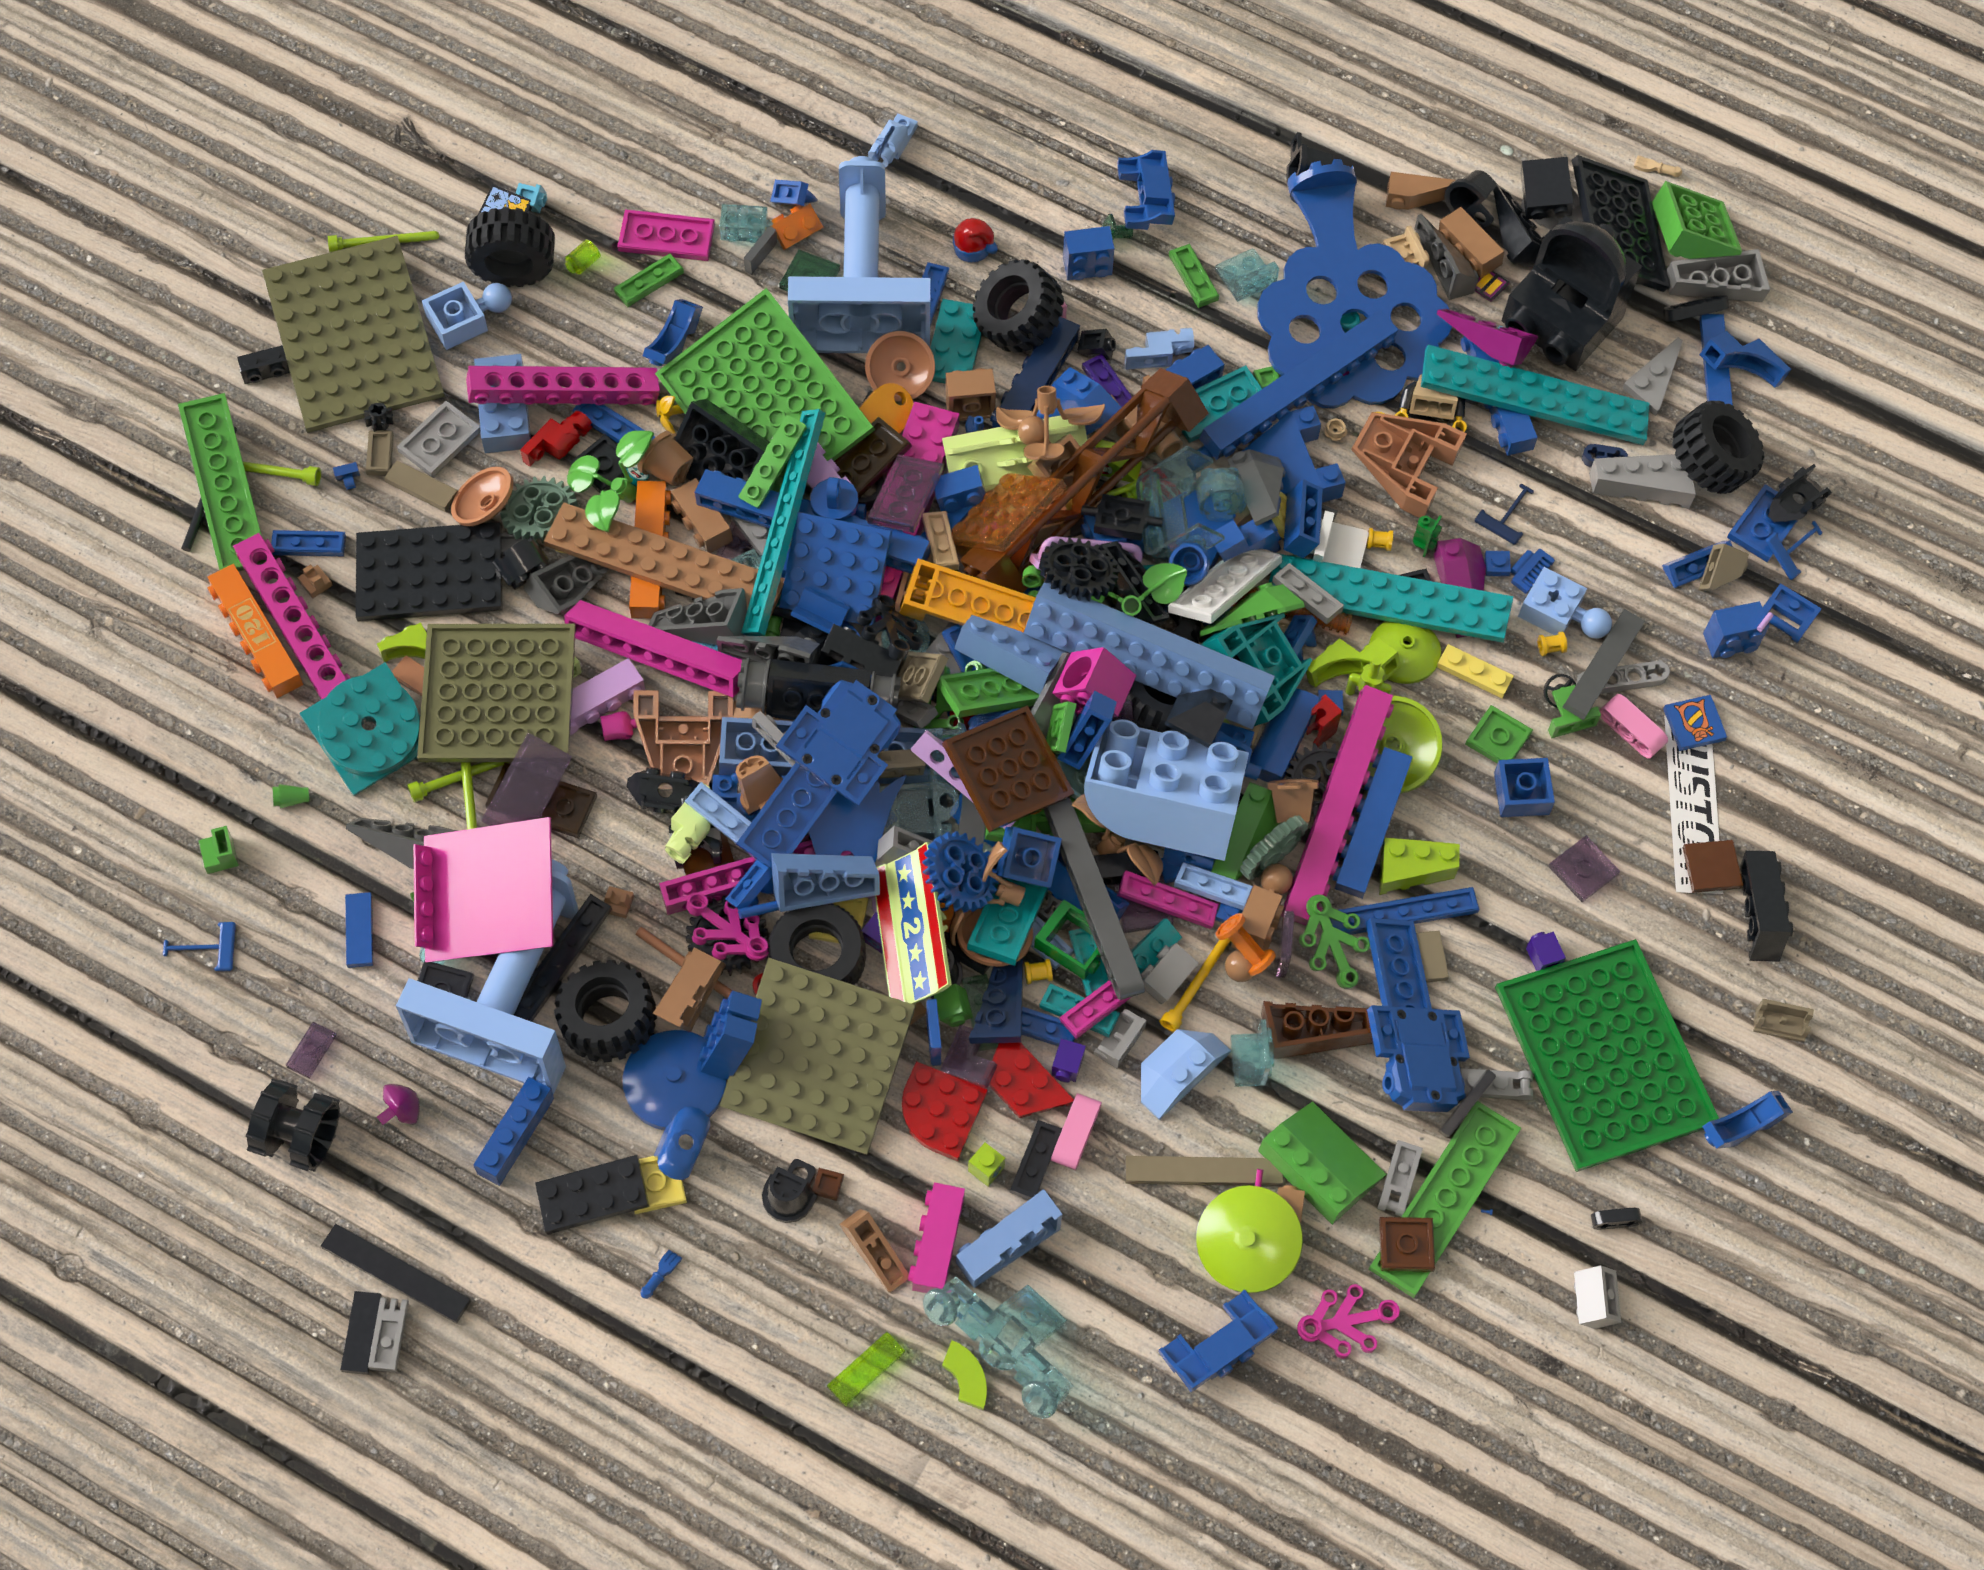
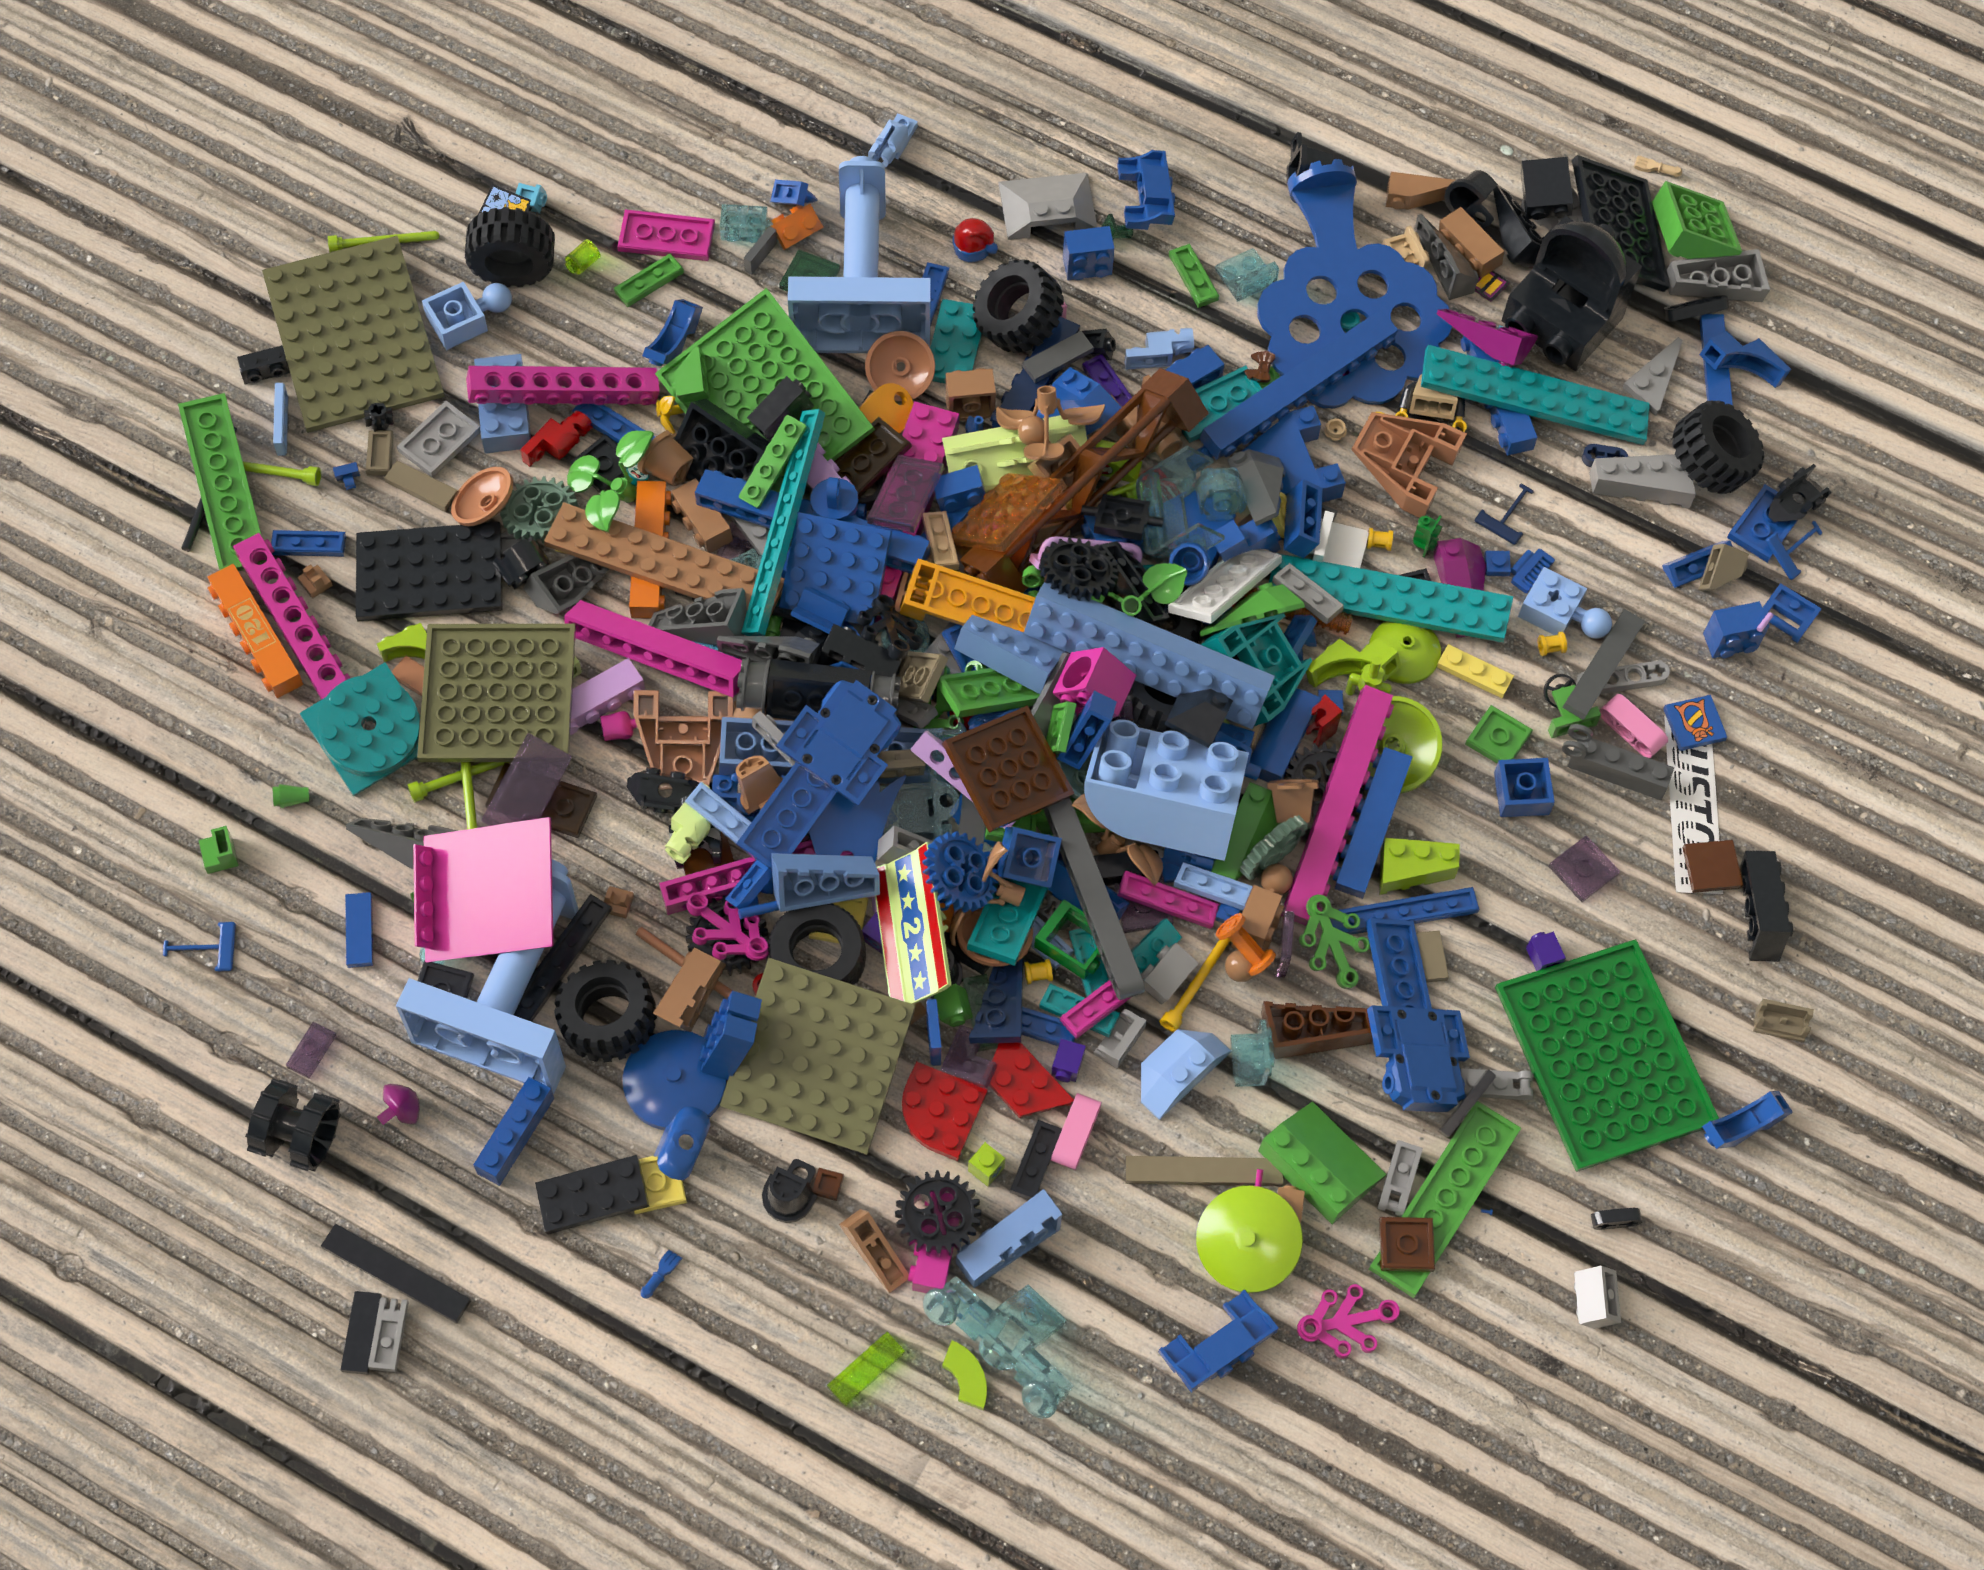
(280, 419): none -> light blue tile
(691, 378): none -> bright green slope
(786, 399): none -> black brick
(961, 1207): none -> black gear
(1046, 202): none -> light grey slope
(1057, 357): none -> dark grey tile
(1264, 360): none -> reddish brown piece
(1616, 764): none -> dark grey hinge

